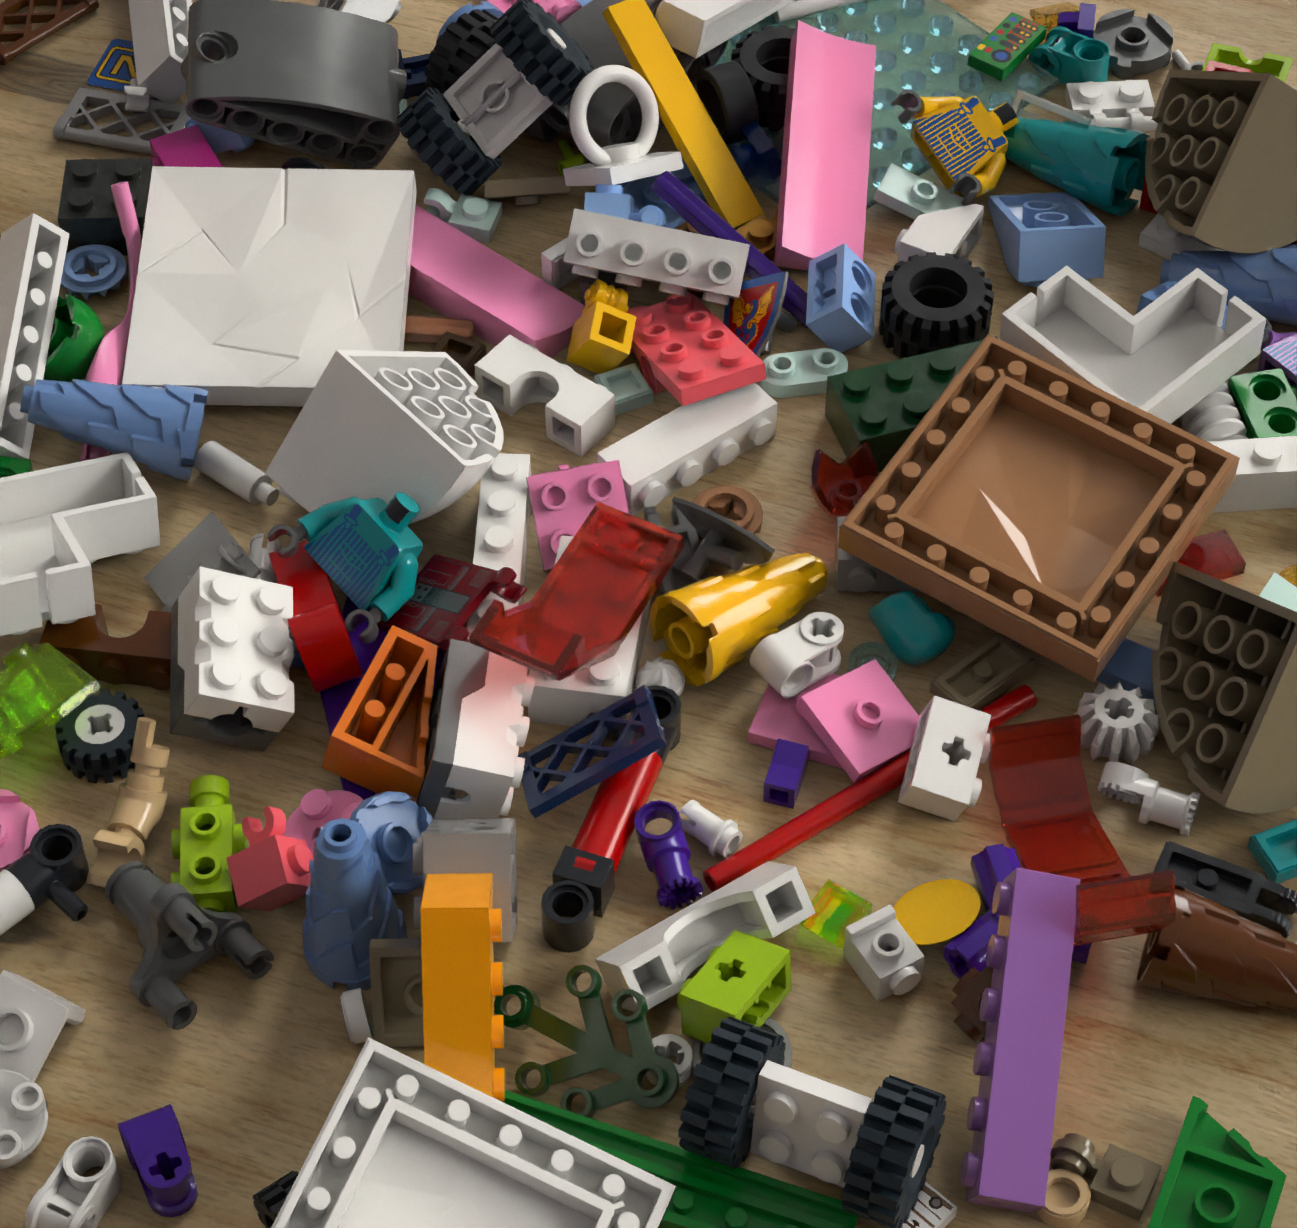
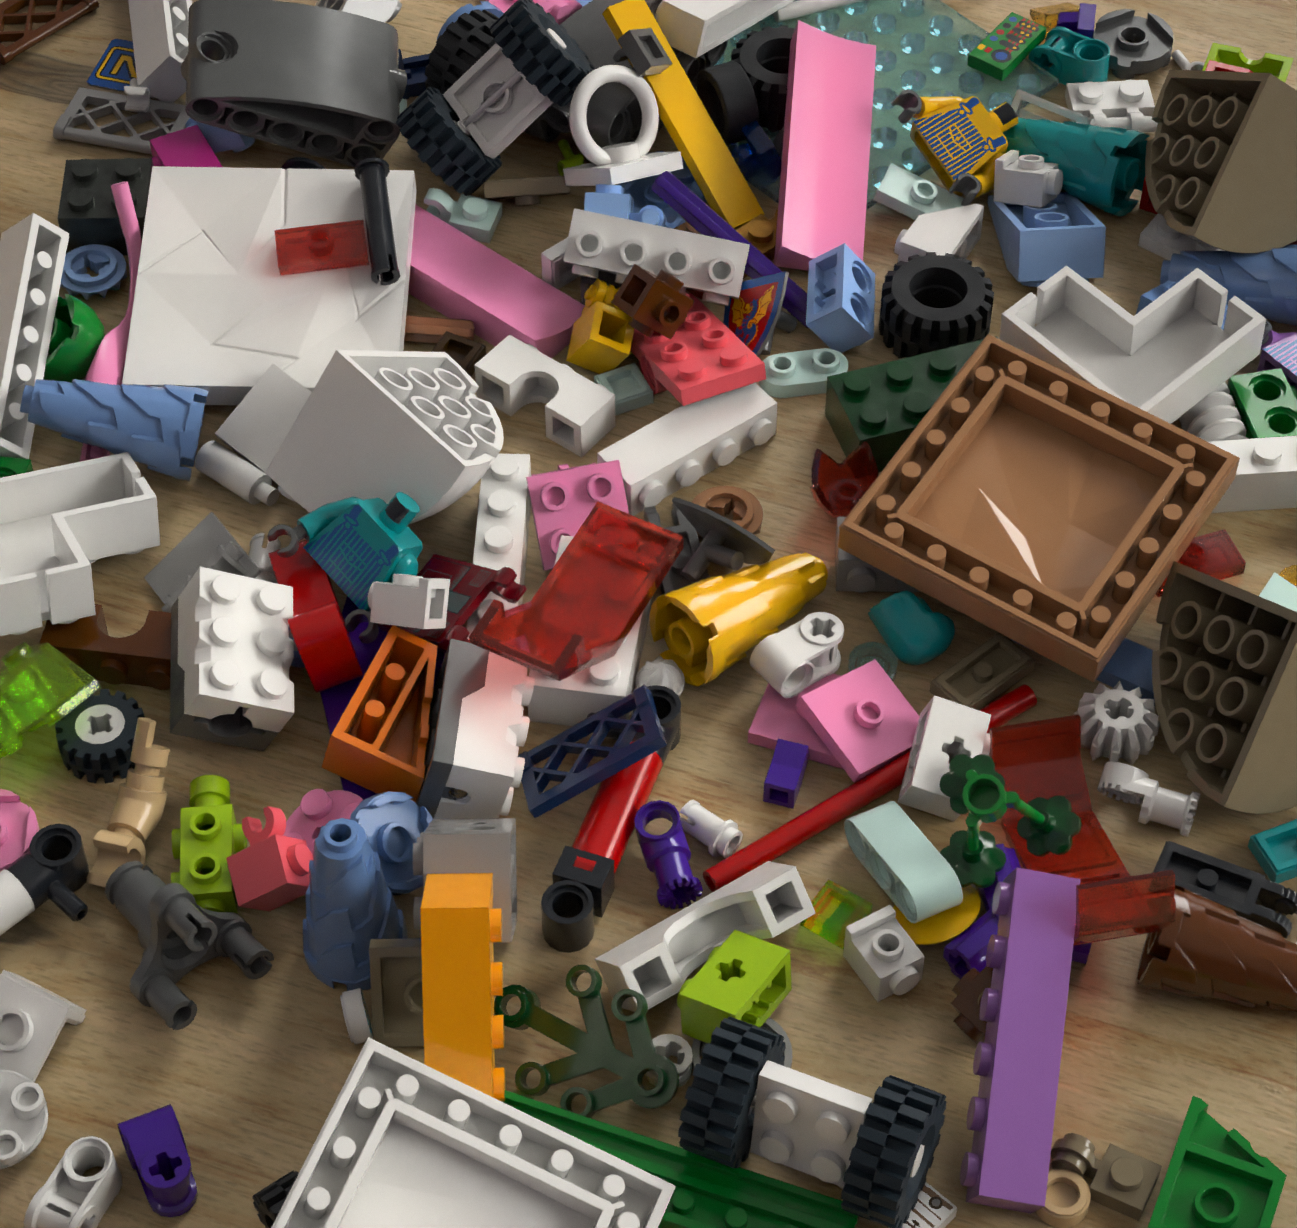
(264, 417): none -> white tile
(321, 247): none -> clear red plate
(378, 221): none -> black pin
(410, 601): none -> white brick
(643, 52): none -> dark grey tile
(653, 301): none -> reddish brown brick
(903, 862): none -> light aqua beam
(981, 793): none -> dark green plant
(1026, 180): none -> white brick

